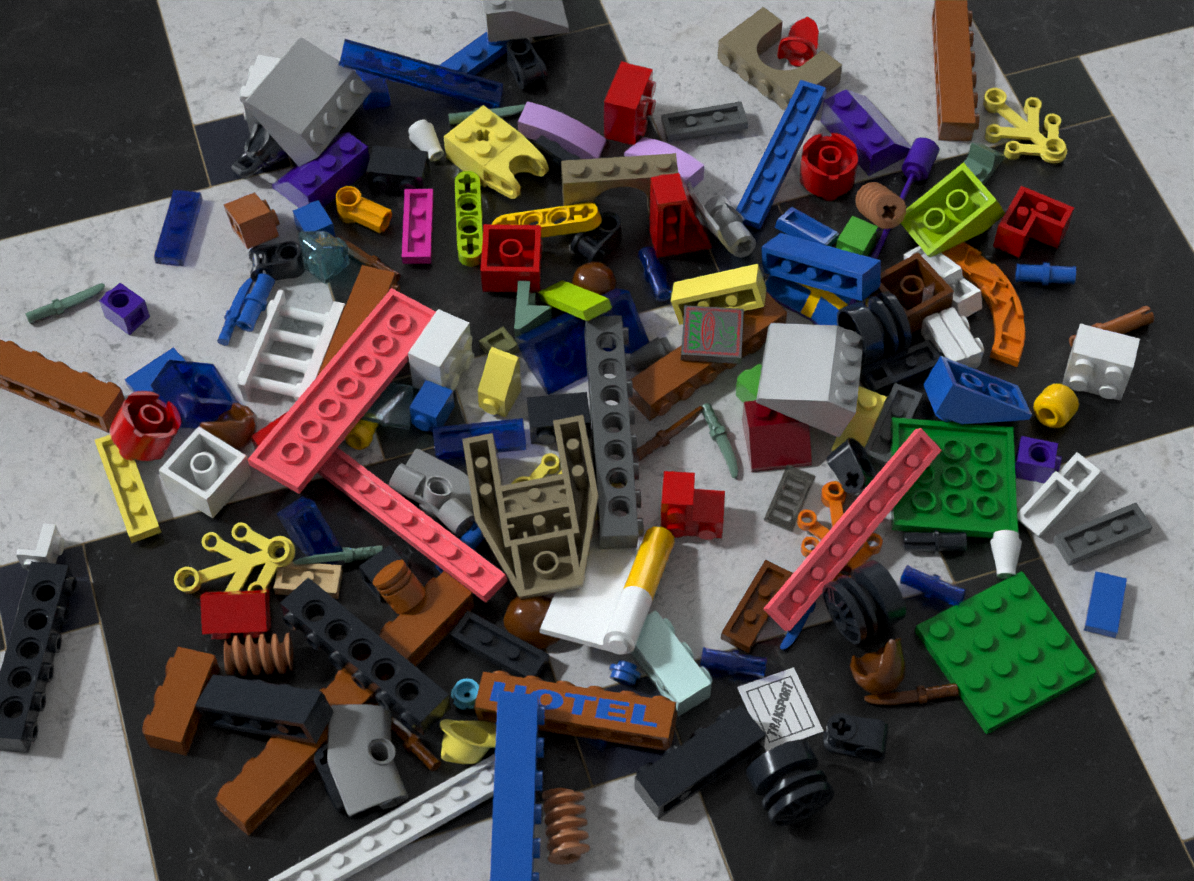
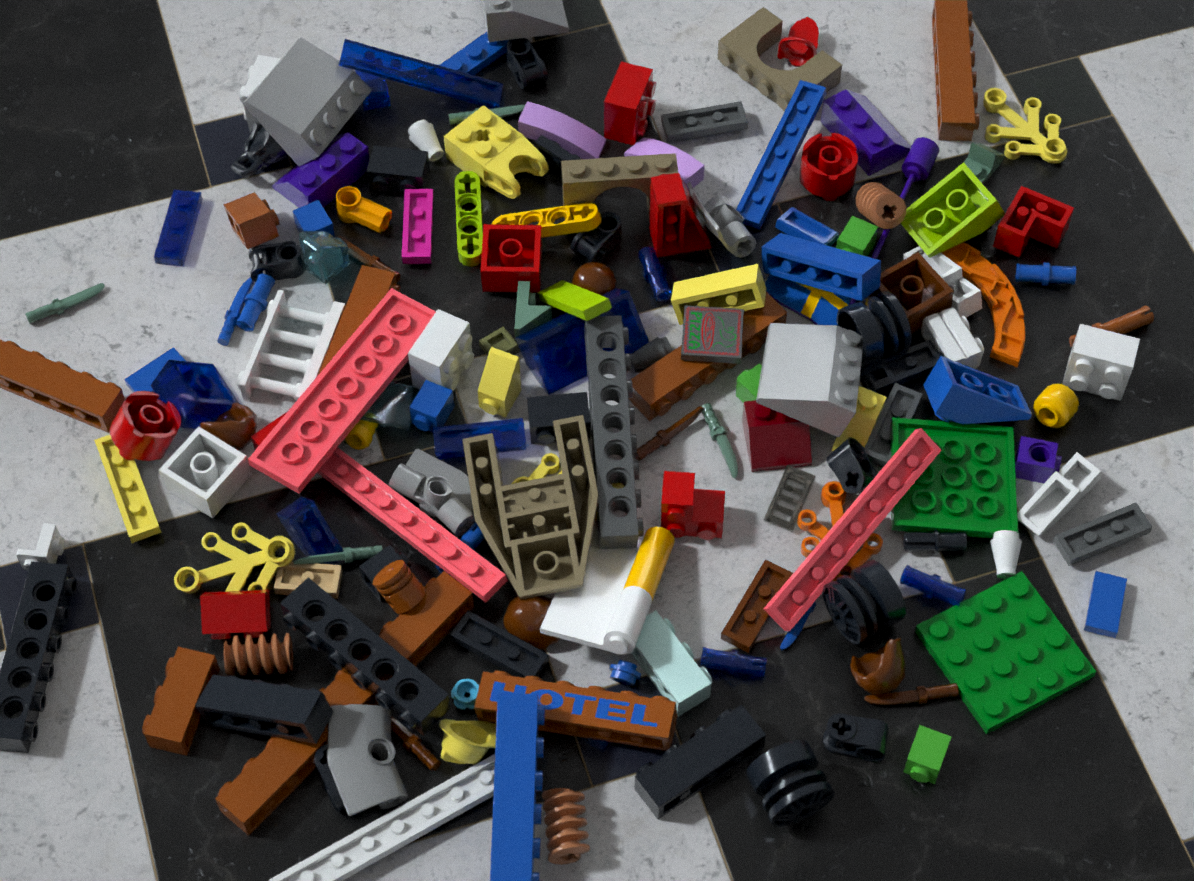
(124, 308): dark purple brick -> none
(780, 708): white sticker -> none
(927, 755): none -> bright green brick

